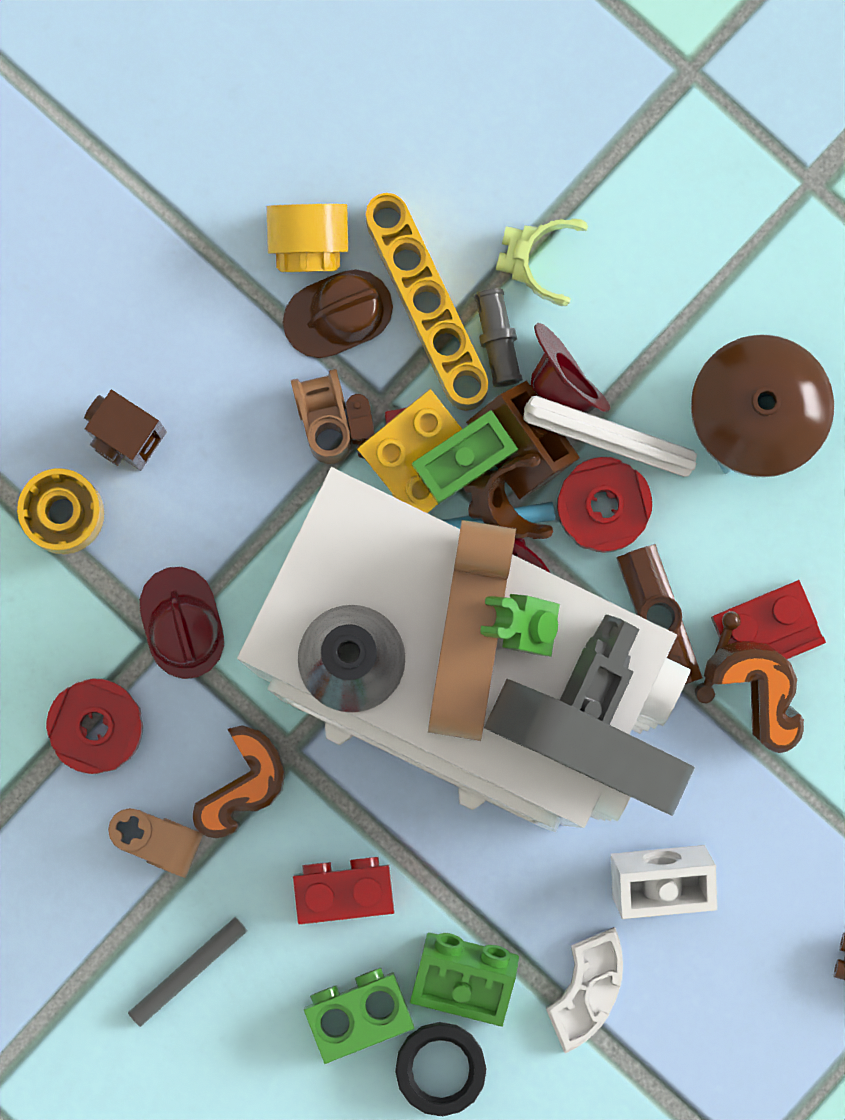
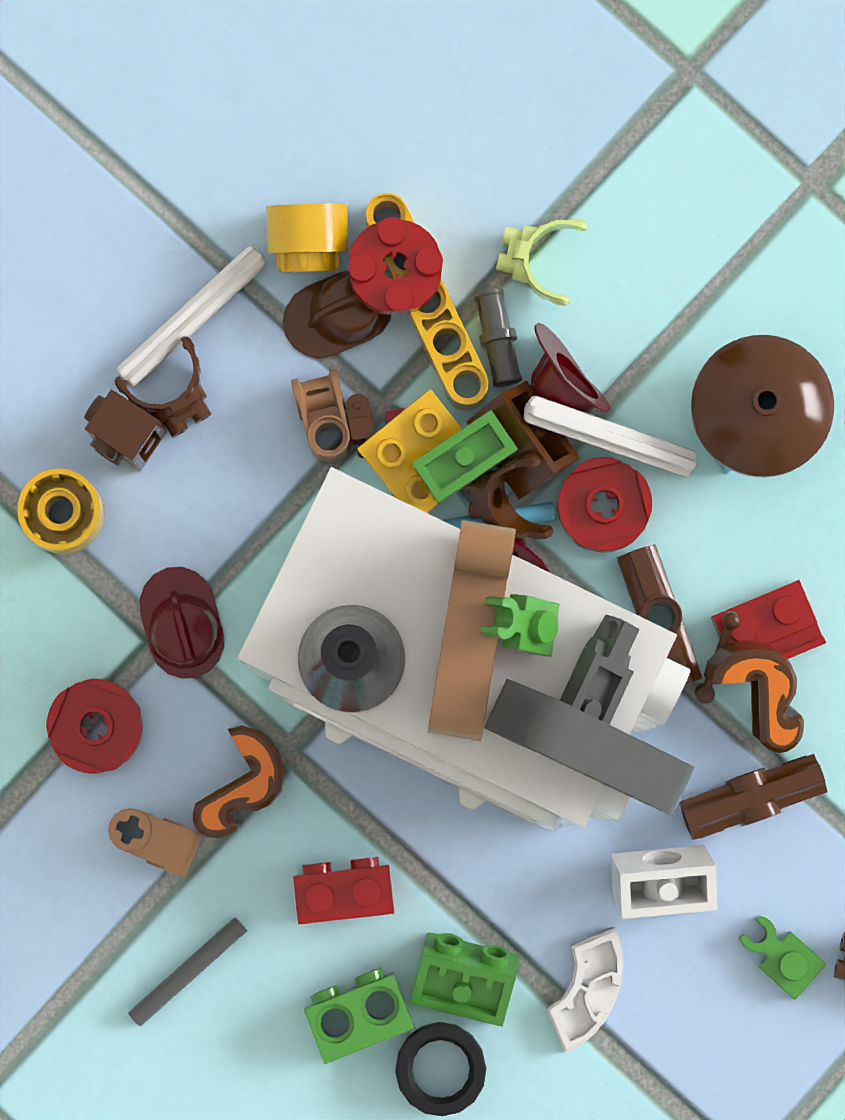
(183, 409): none -> reddish brown helmet
(191, 316): none -> white axle
(367, 267): none -> red plate
(753, 796): none -> reddish brown piece
(786, 961): none -> bright green plate

